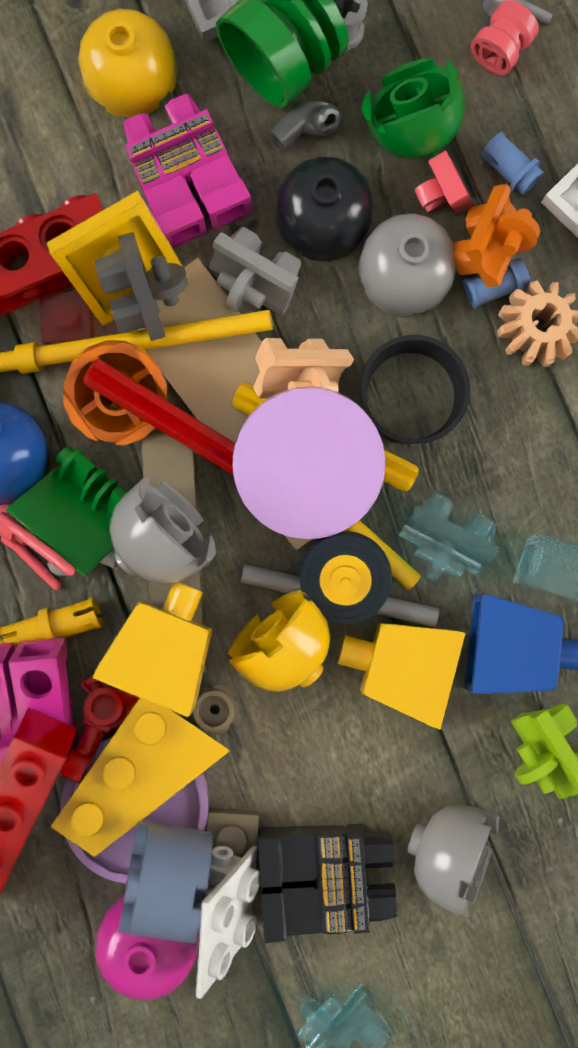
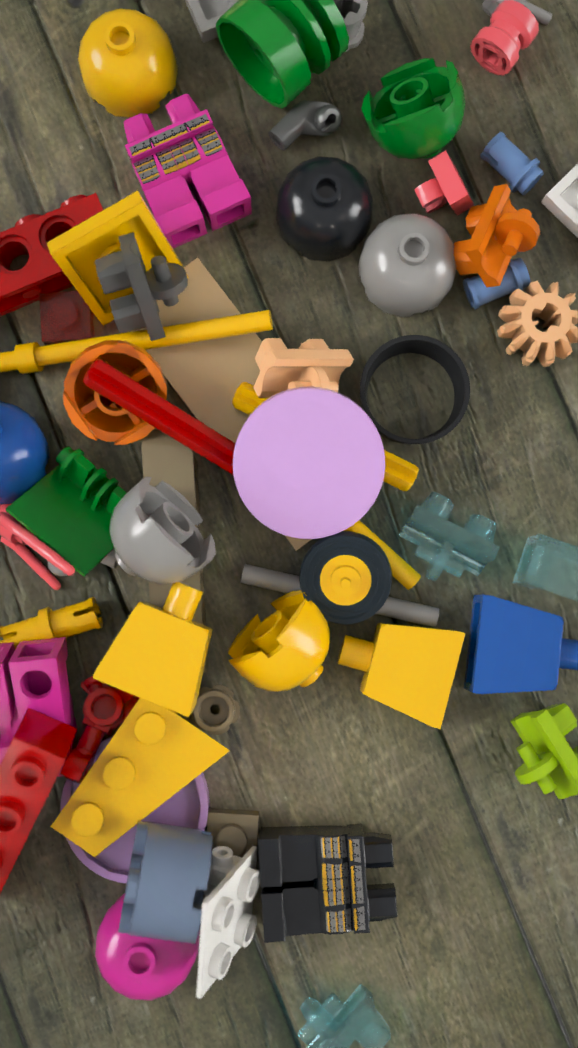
(252, 276): light grey hips -> none
(453, 855): light grey cylinder -> none

